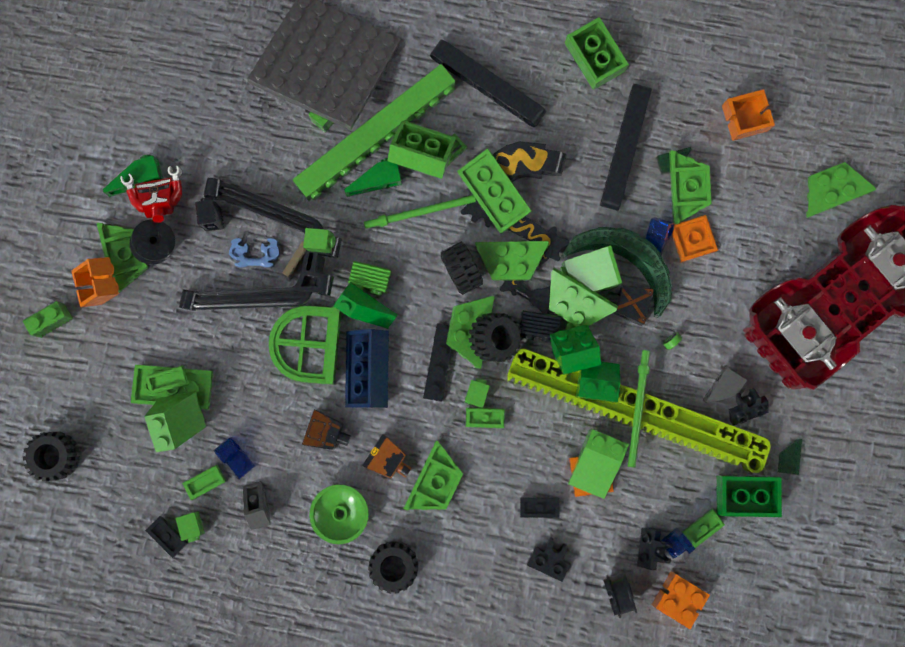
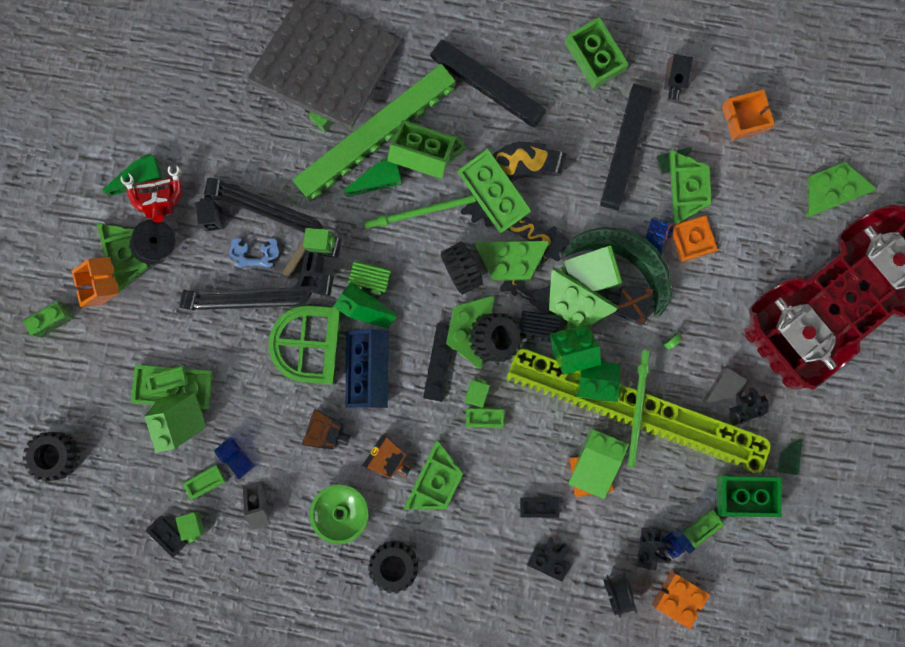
(678, 68): none -> black torso

